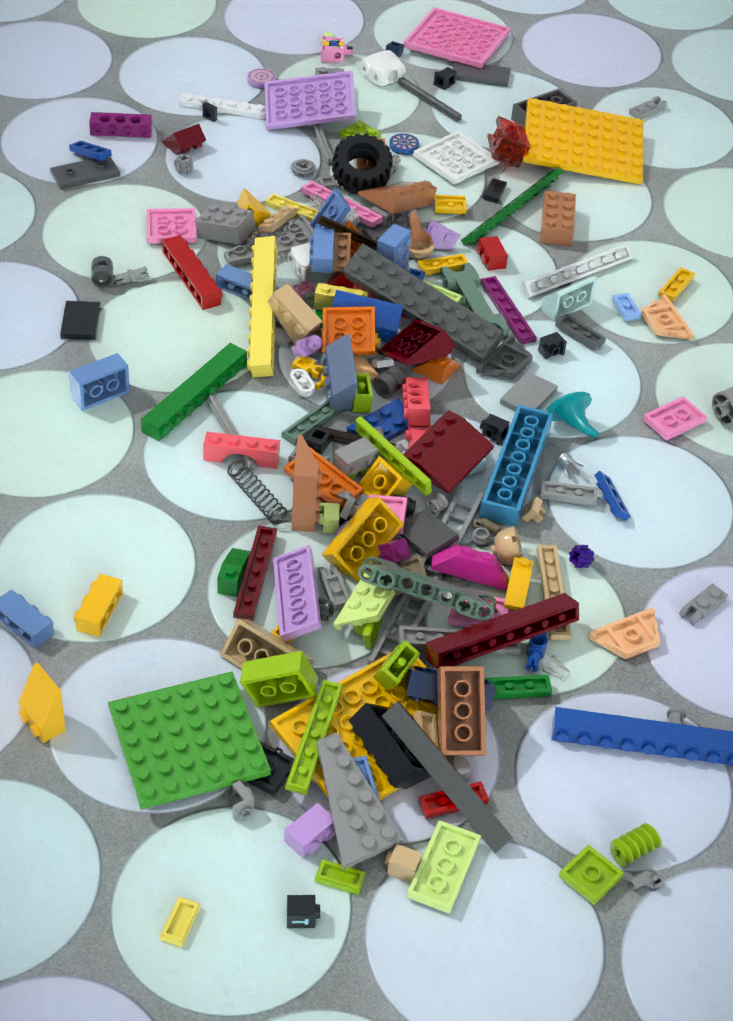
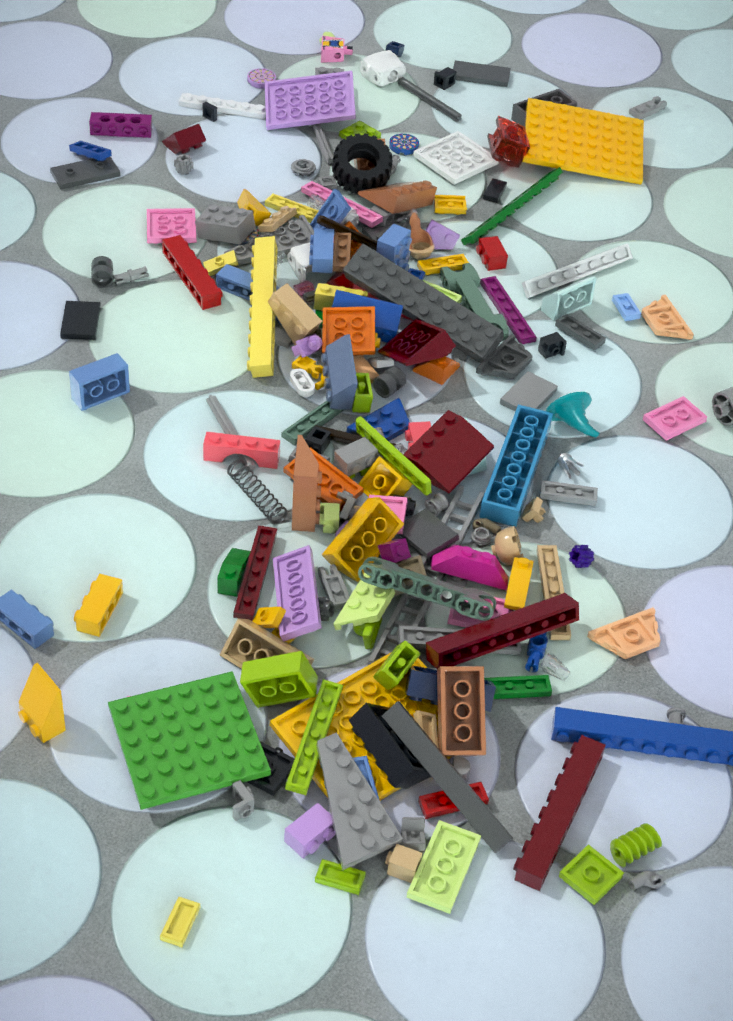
(193, 392): green brick -> none
(216, 264): none -> light yellow plate
(269, 617): none -> yellow plate
(302, 911): black brick -> none
(413, 833): none -> light grey bracket
(416, 401): coral brick -> none
(457, 37): bright pink plate -> none
(495, 428): black brick -> none
(558, 218): nougat brick -> none
(559, 813): none -> dark red brick
(612, 496): blue plate -> none
(676, 284): yellow plate -> none
(704, 603): light grey hinge -> none

